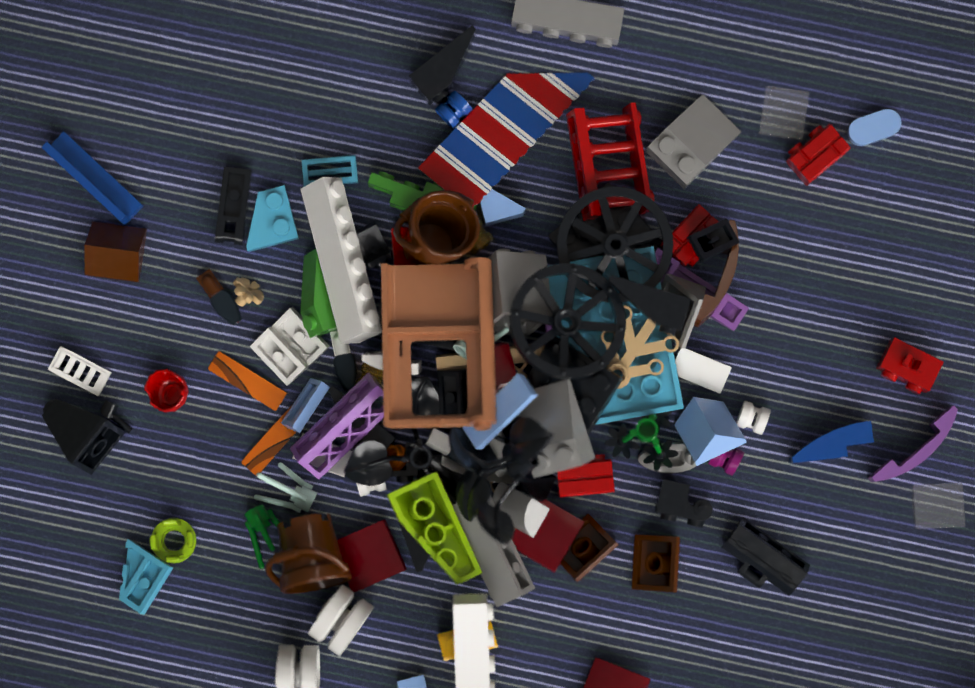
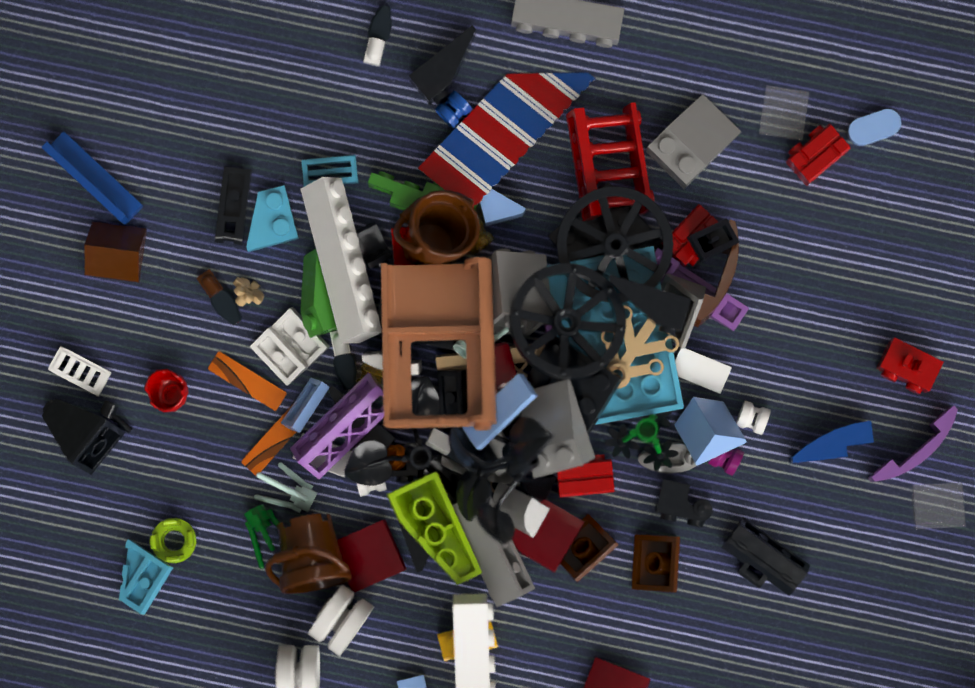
(378, 34): none -> piece

